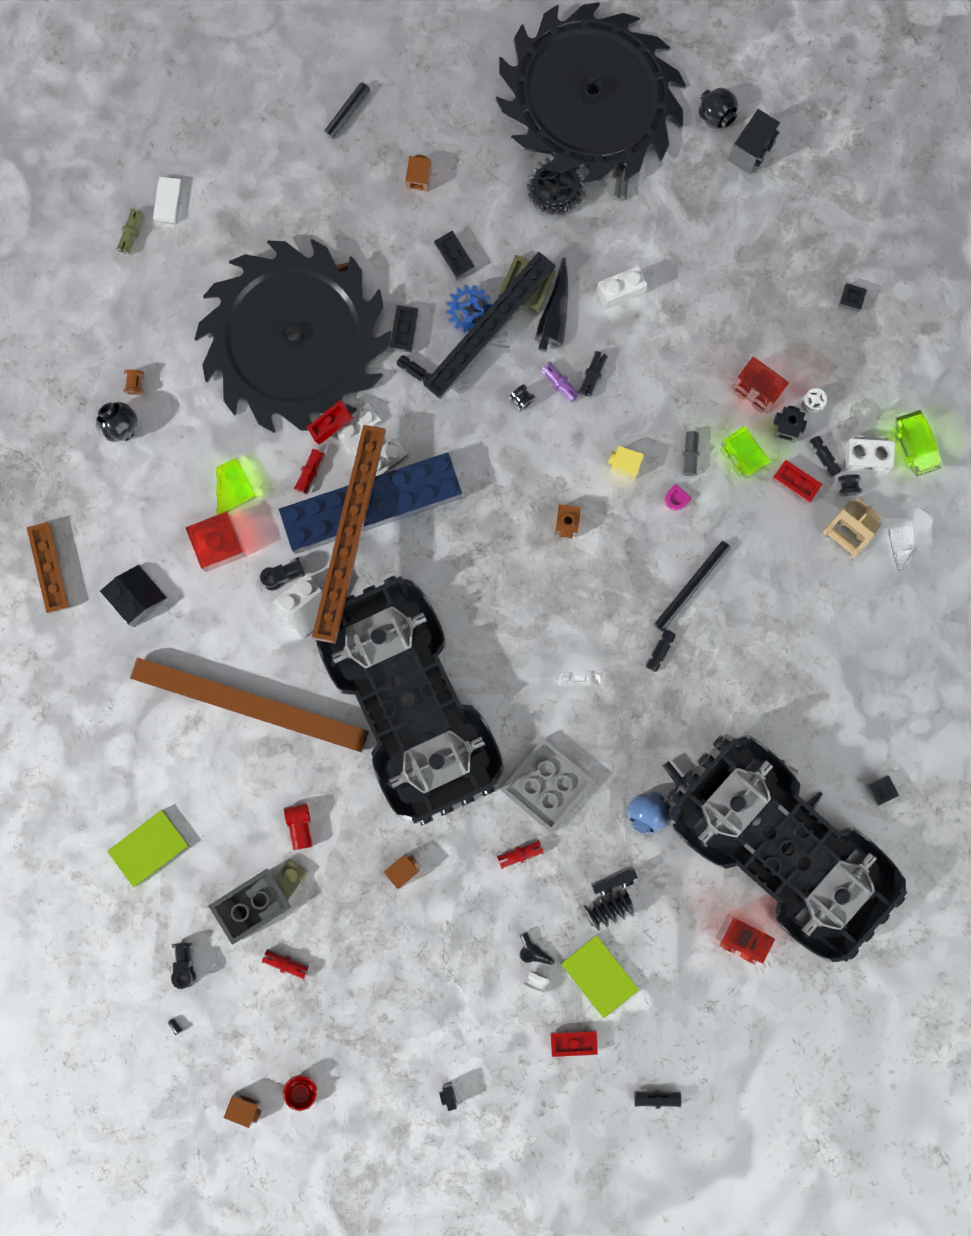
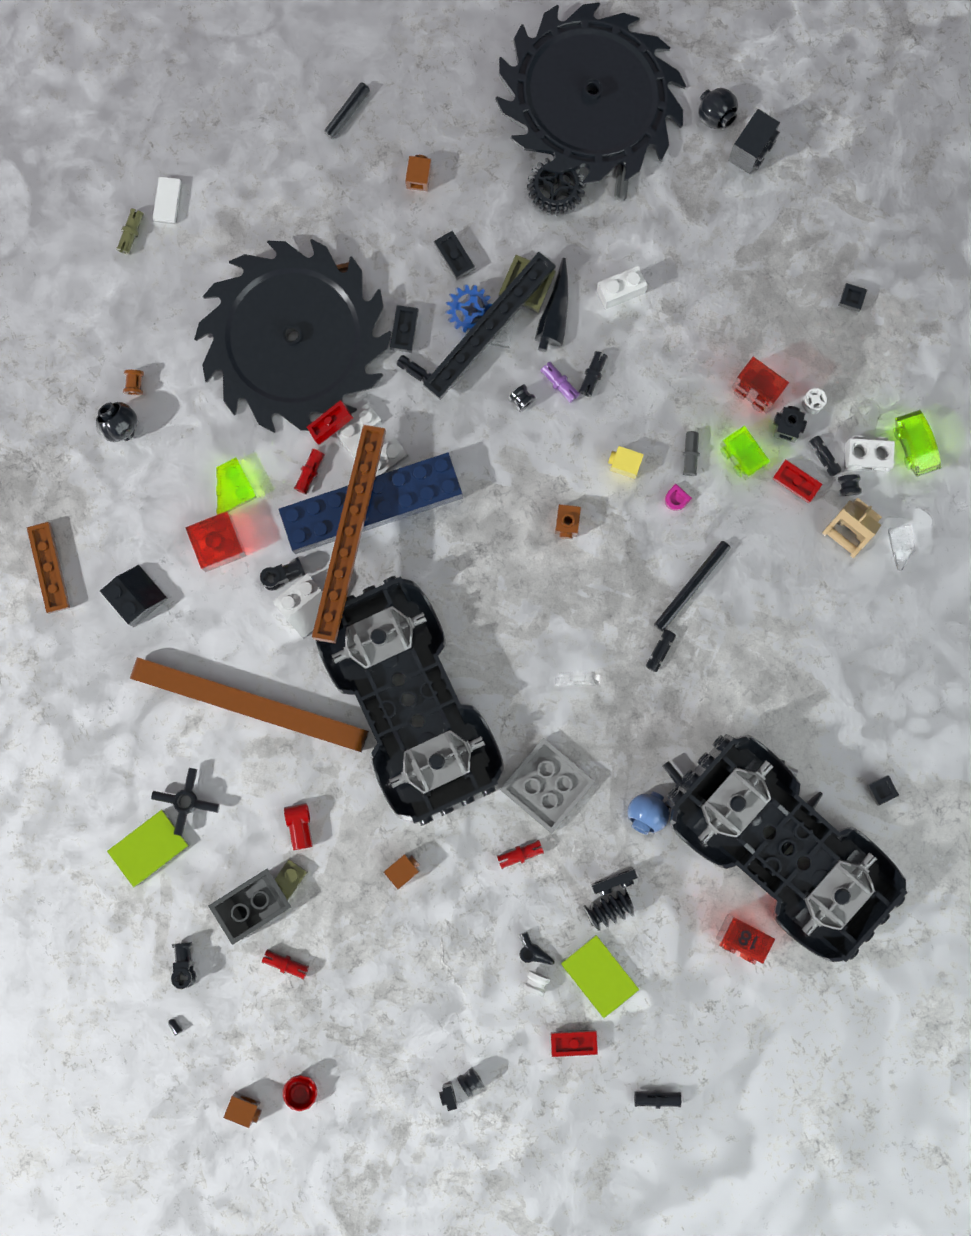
(175, 800): none -> black bar
(470, 1082): none -> black wheel

